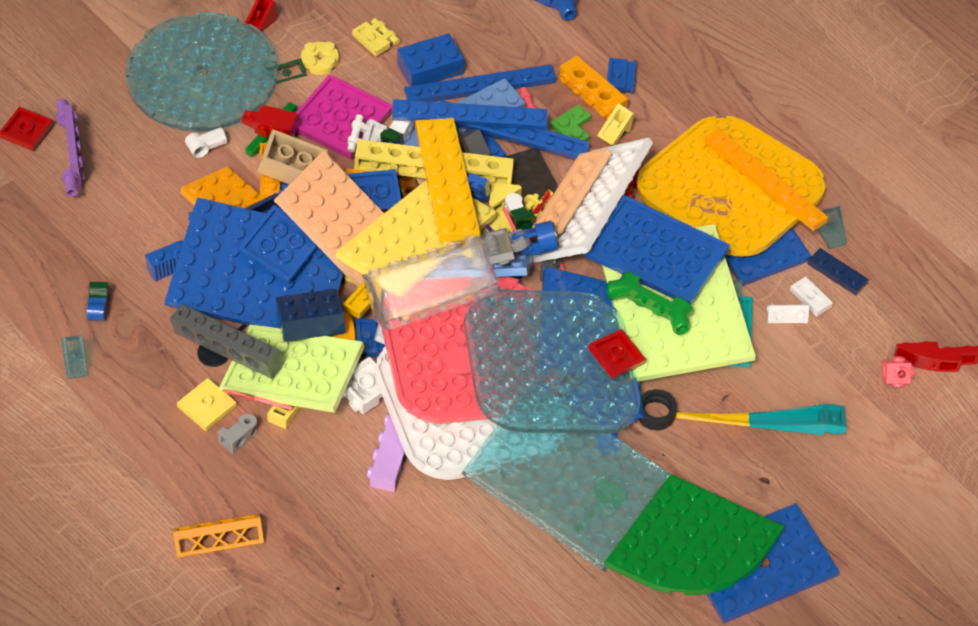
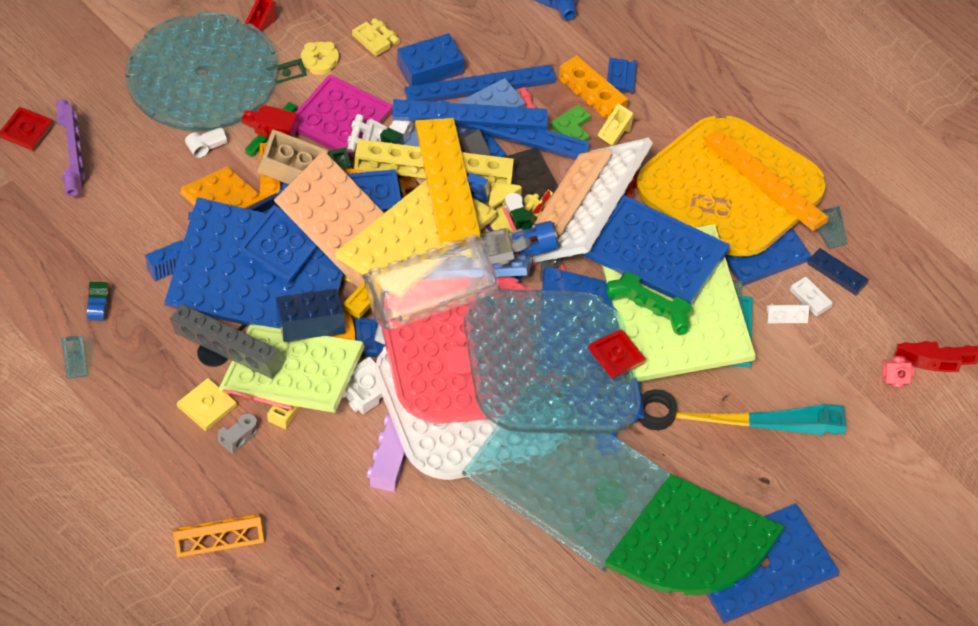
(340, 157): none -> dark green leg

